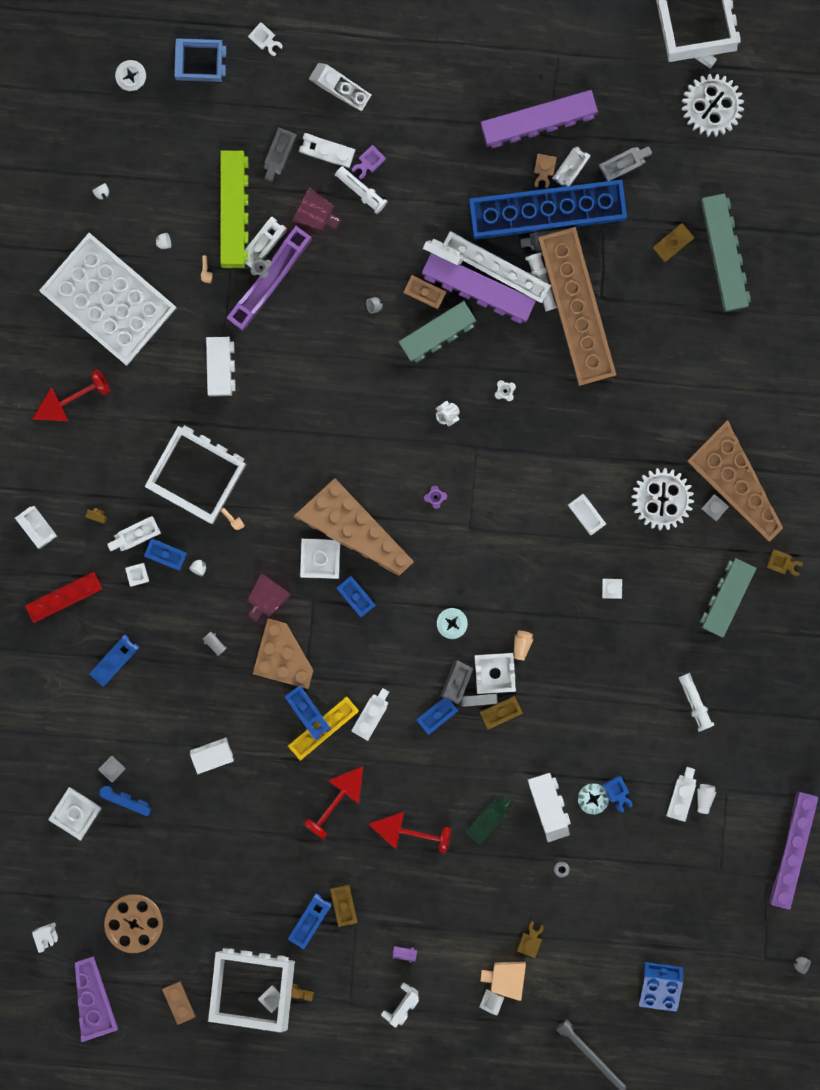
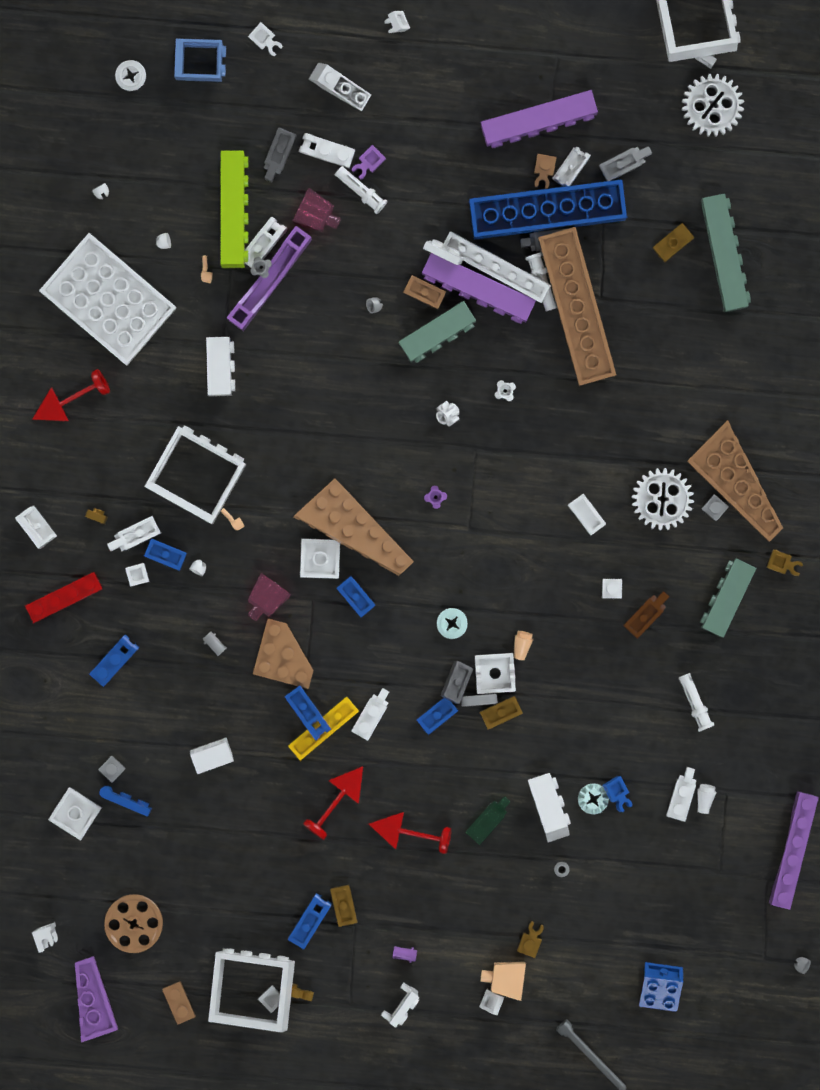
(398, 22): none -> white tile
(646, 614): none -> reddish brown hinge

